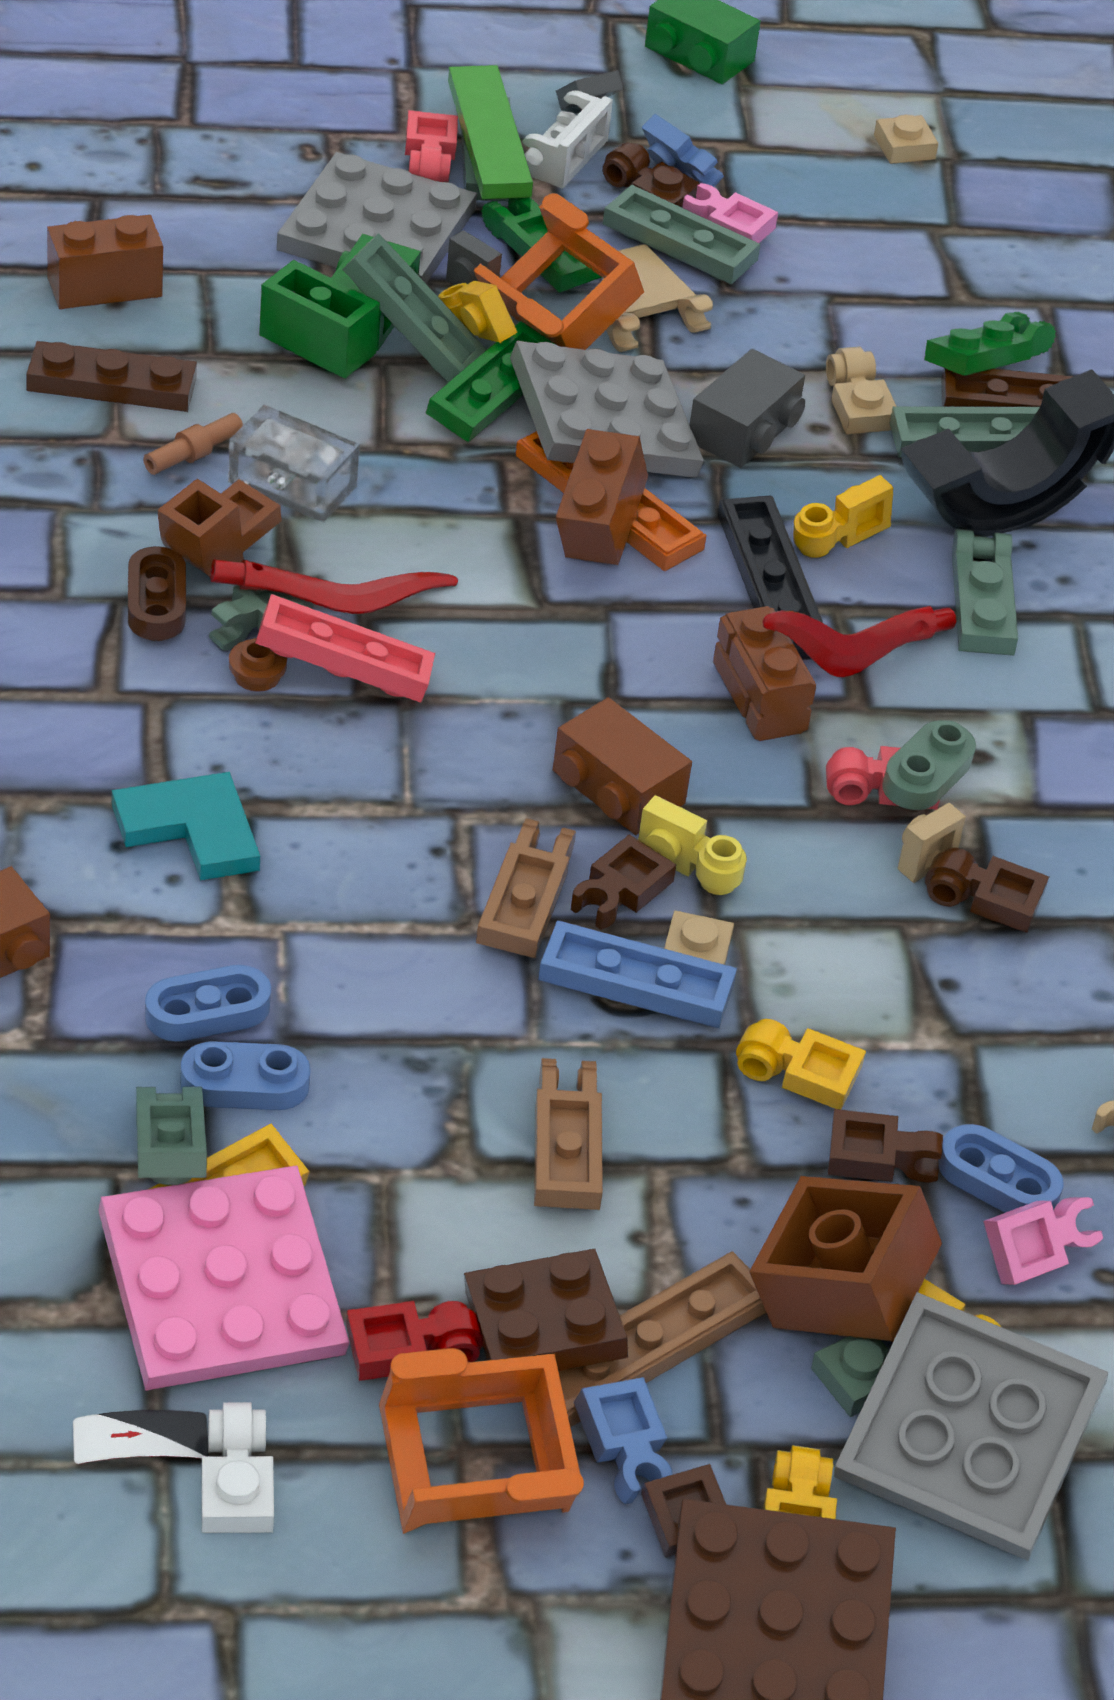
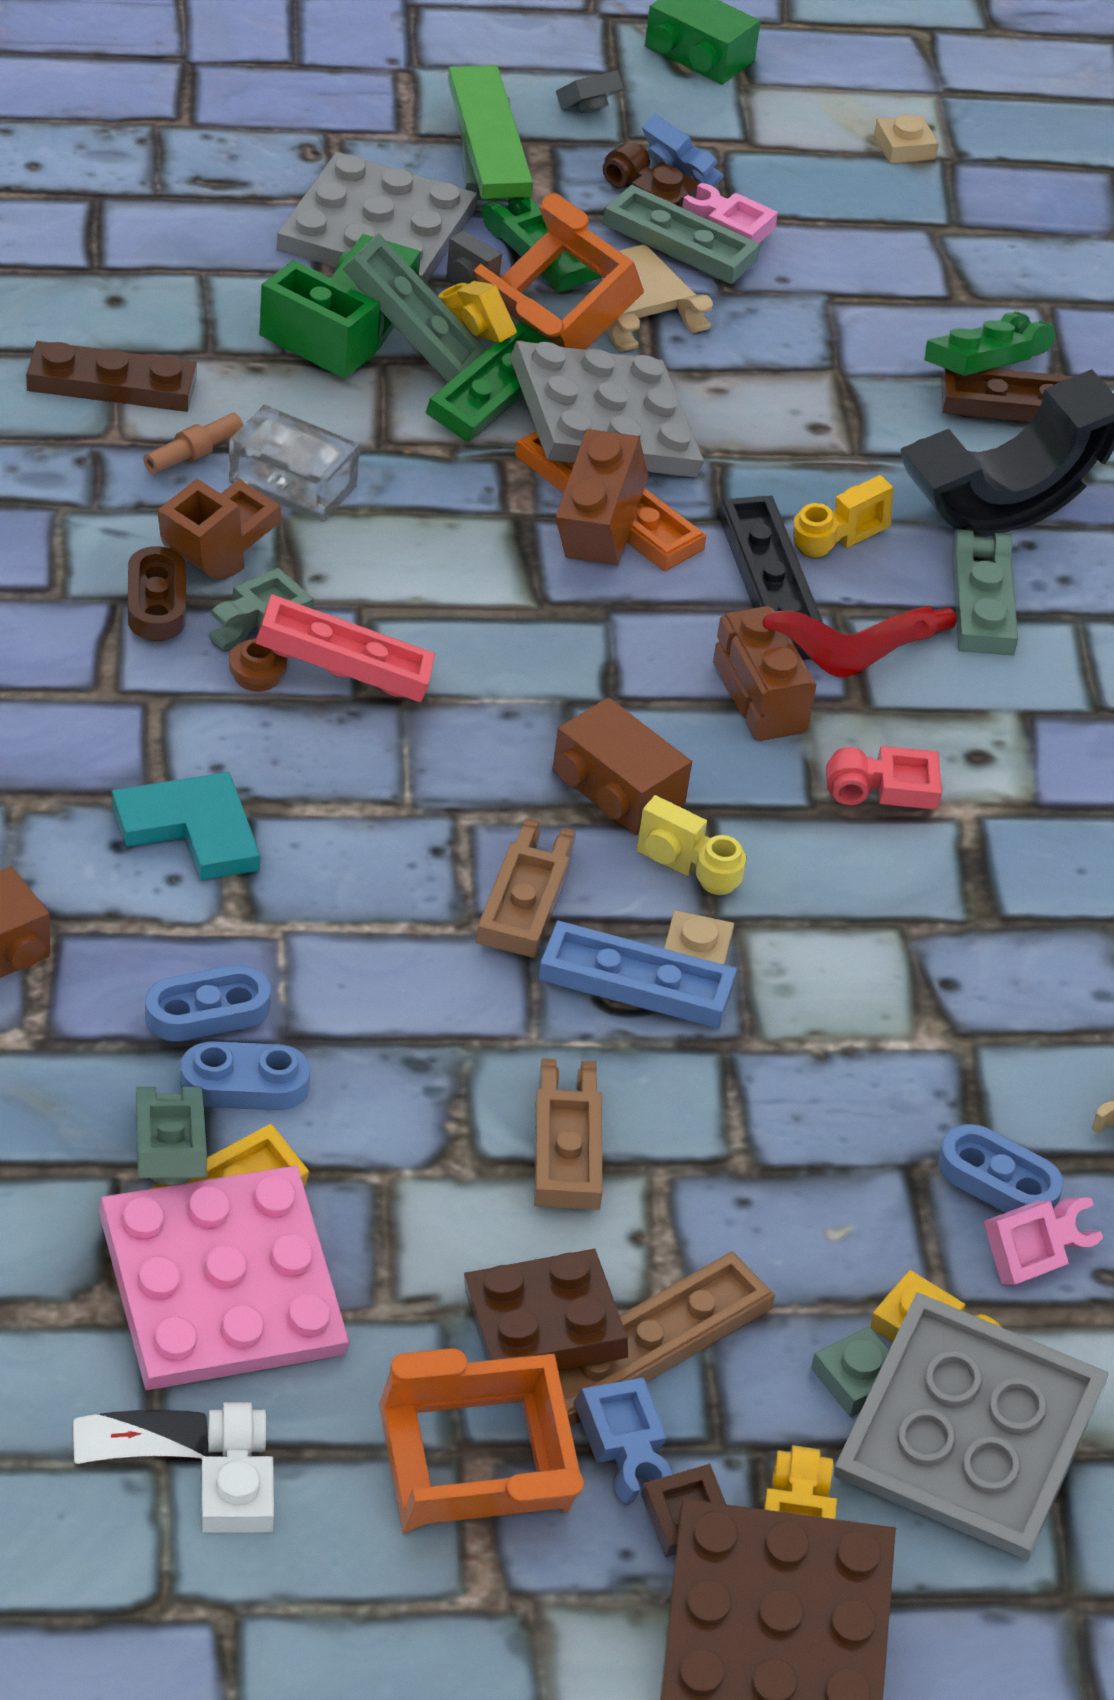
(104, 261): dark orange brick -> none
(334, 596): red piece -> none
(394, 1329): red plate -> none
(431, 144): coral plate -> none
(570, 140): white hinge -> none
(626, 876): reddish brown plate -> none
(747, 408): dark grey brick -> none
(814, 1068): yellow plate -> none
(846, 1257): dark orange brick -> none
(858, 398): tan plate -> none
(872, 1146): reddish brown plate -> none
(928, 837): tan plate -> none
(929, 765): sand green plate -> none
(974, 427): sand green plate -> none
(1000, 892): reddish brown plate -> none

